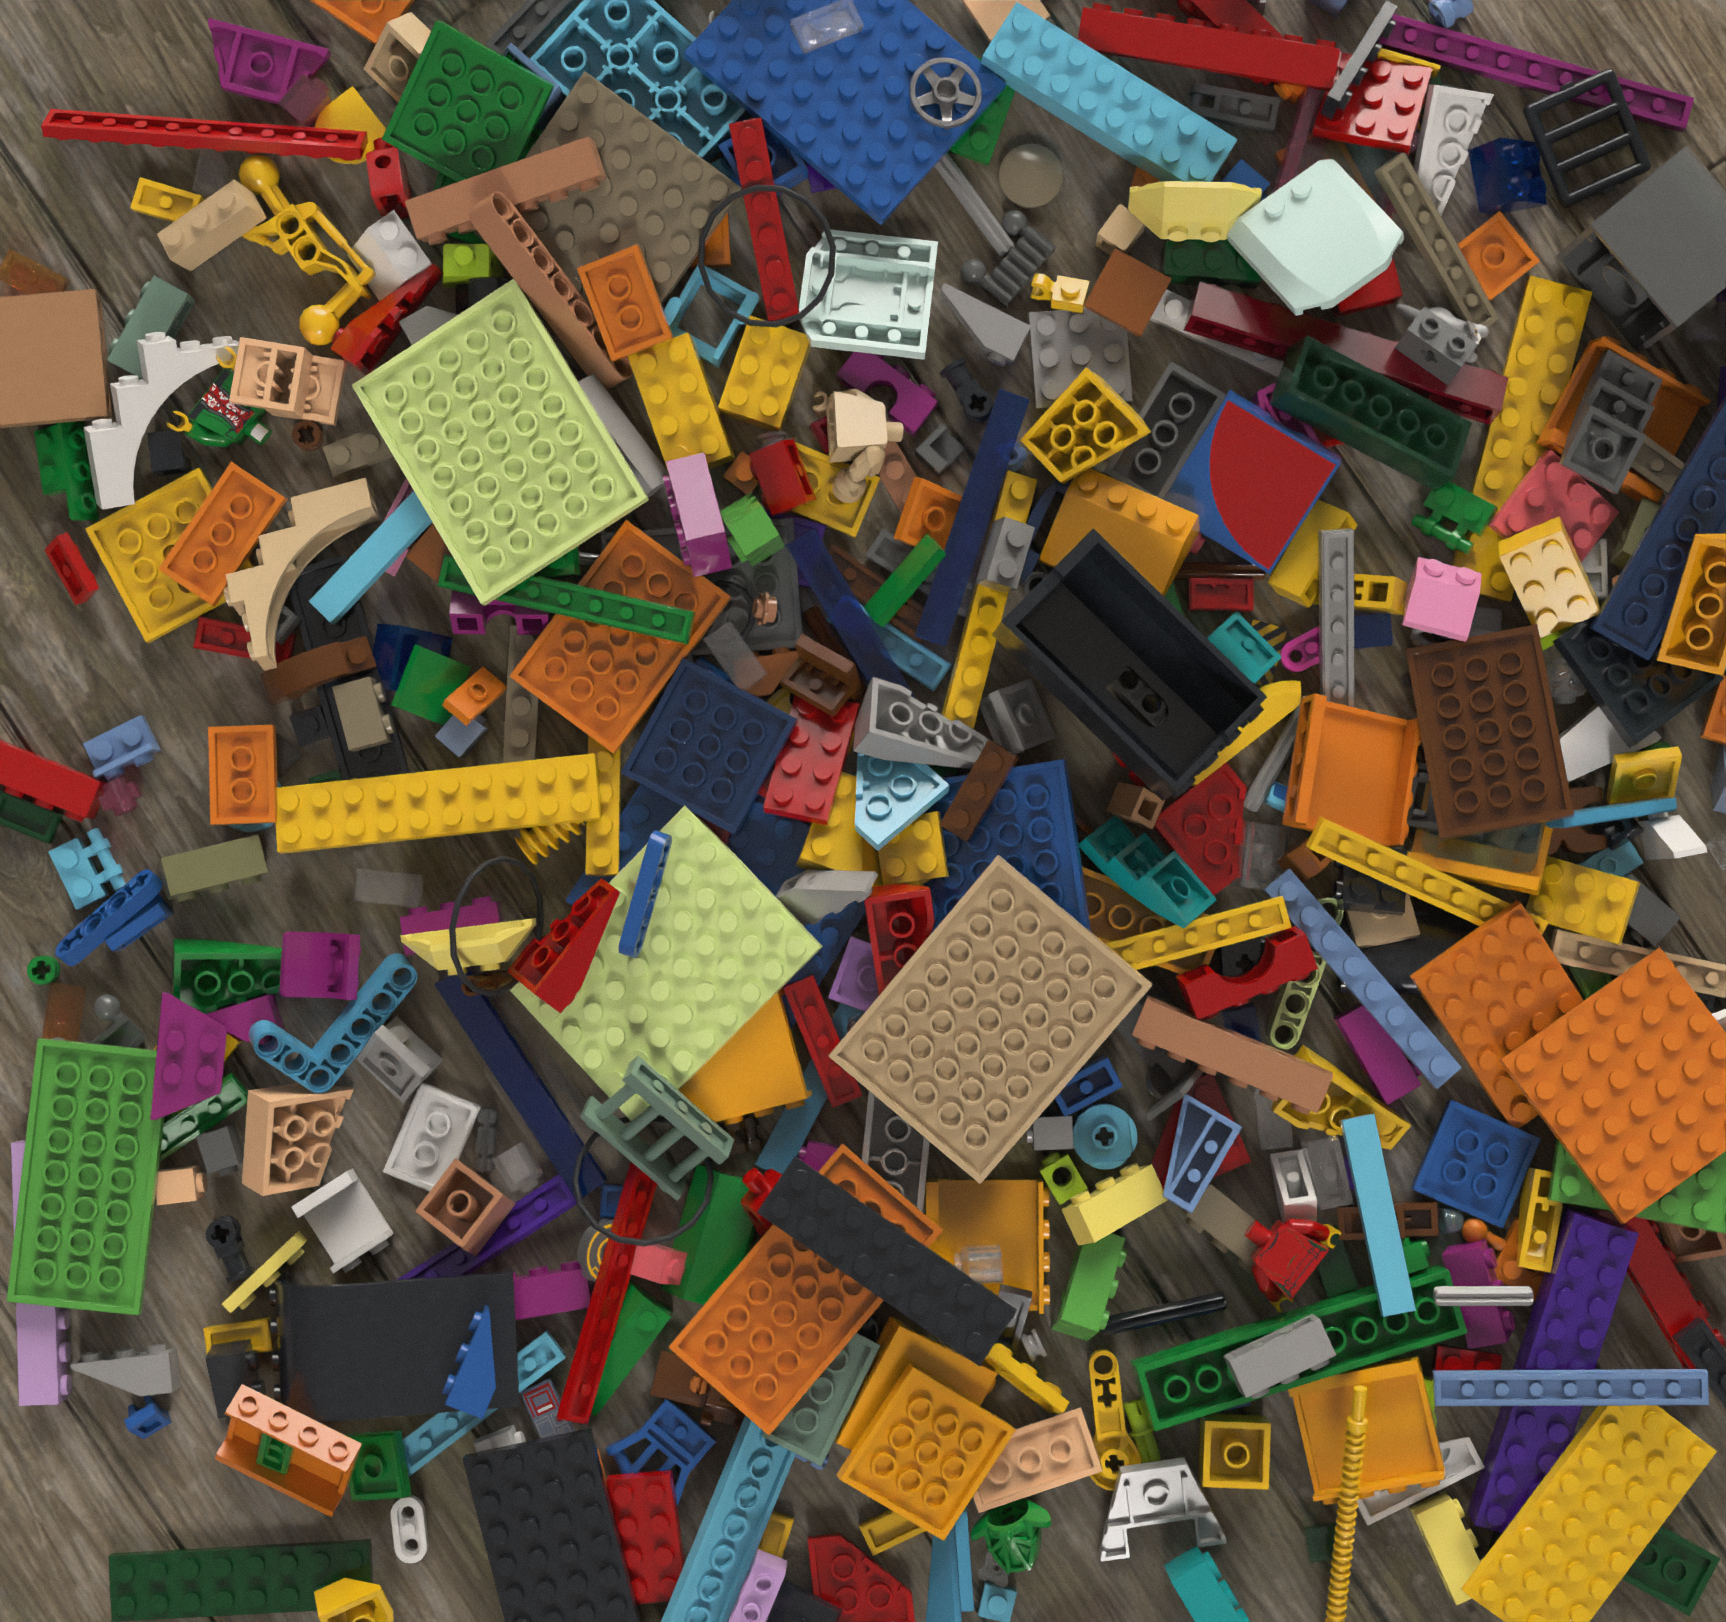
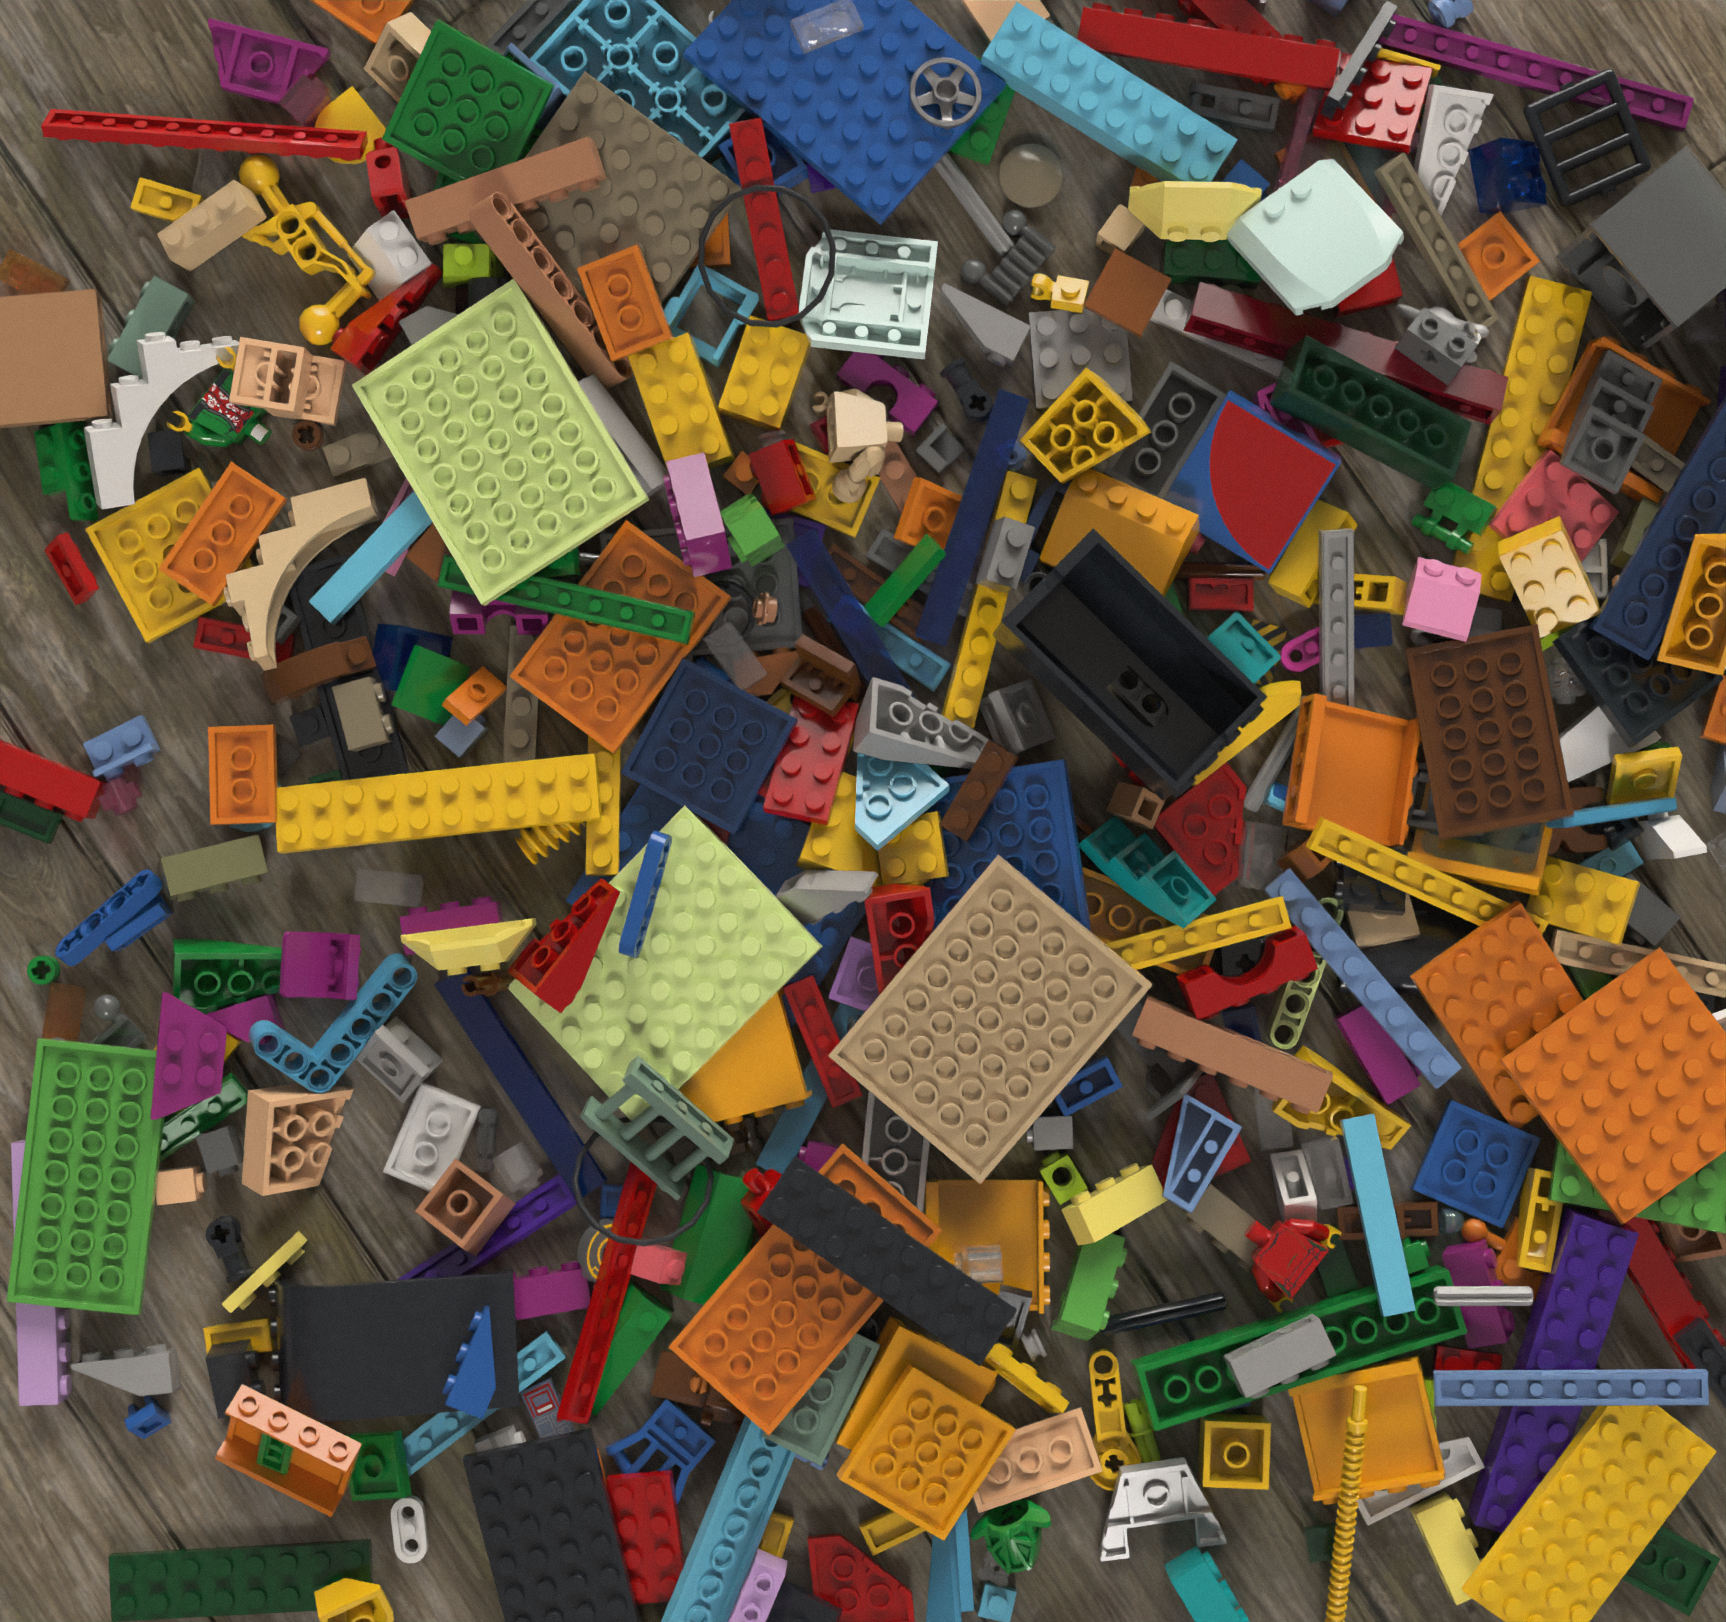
(79, 873): medium azure plate -> none
(345, 1220): white panel -> none
(452, 929): black piece -> none
(1118, 1148): medium azure plate -> none

